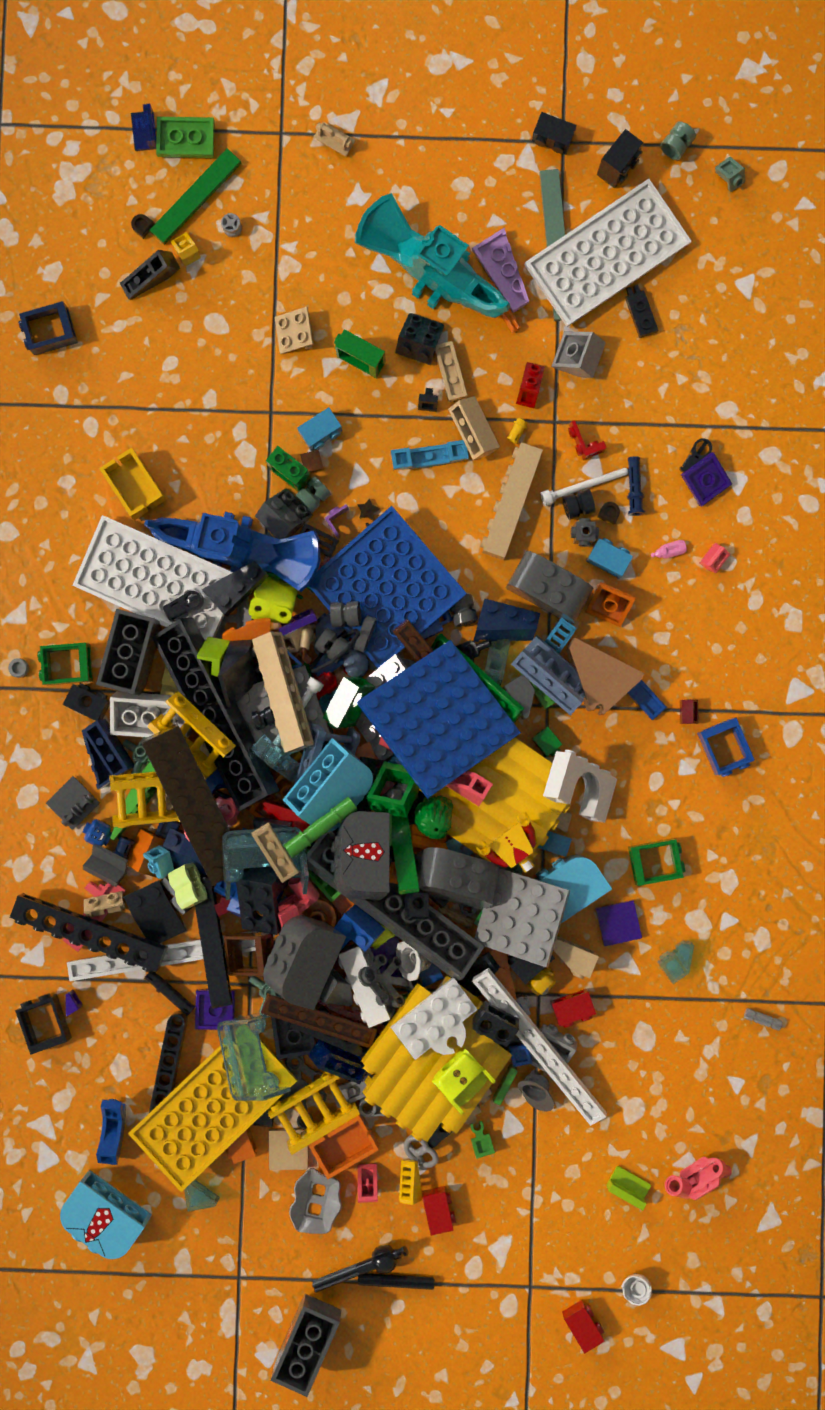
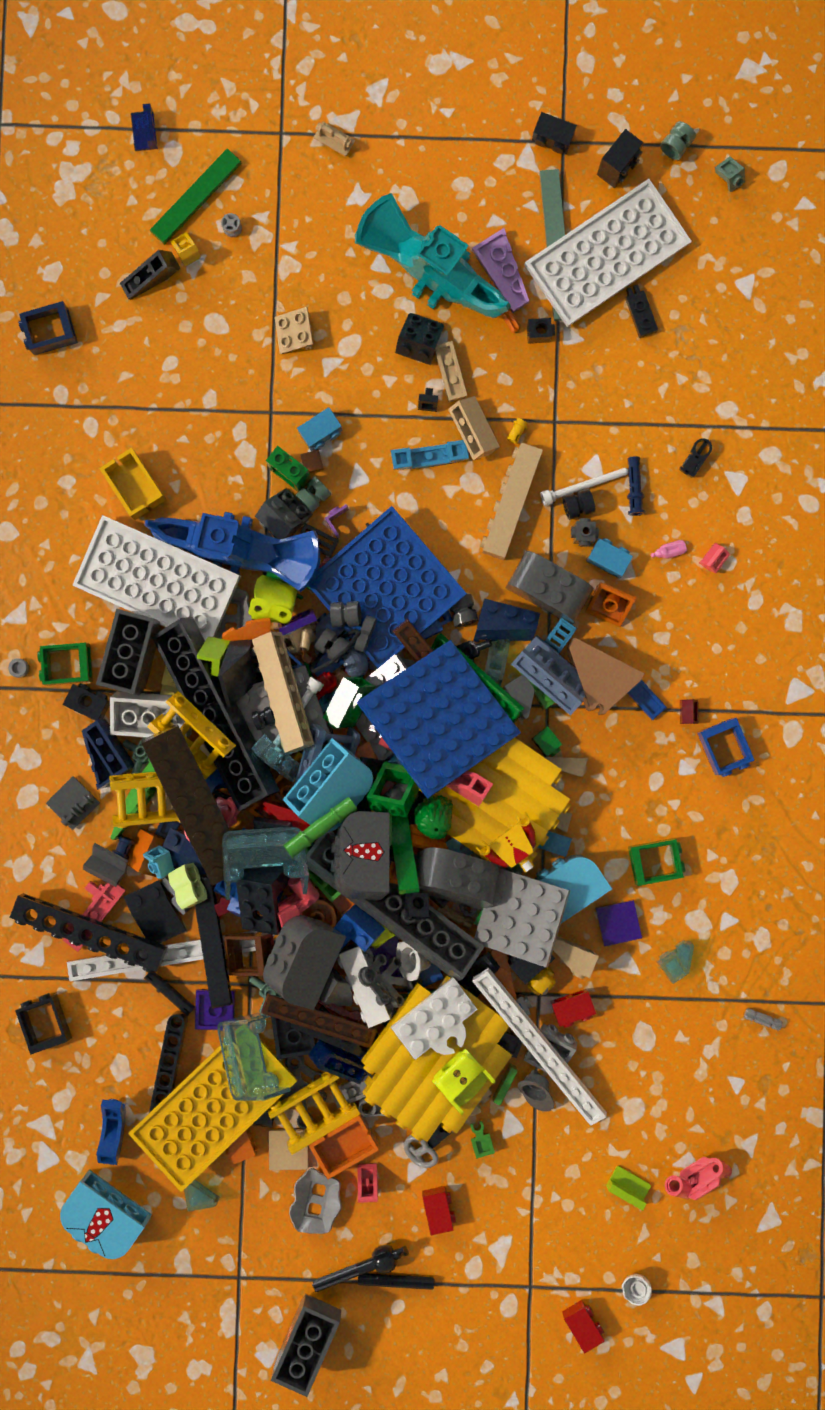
(72, 1002): dark purple slope -> none
(95, 905): tan hinge -> none
(97, 832): blue head -> none
(141, 225): dark brown tile -> none
(180, 605): black piece -> none
(185, 137): bright green plate -> none
(235, 587): black wing -> none
(275, 852): tan tile -> none
(359, 353): green window -> none
(367, 510): dark brown piece -> none
(410, 1189): yellow slope -> none
(497, 1020): black brick -> none
(520, 1055): blue tile -> none
(530, 385): red bracket -> none
(535, 337): none -> black brick
(579, 353): light grey slope -> none
(593, 449): red bracket -> none
(598, 784): white arch -> none
(609, 512): dark brown tile -> none
(706, 479): dark purple tile -> none

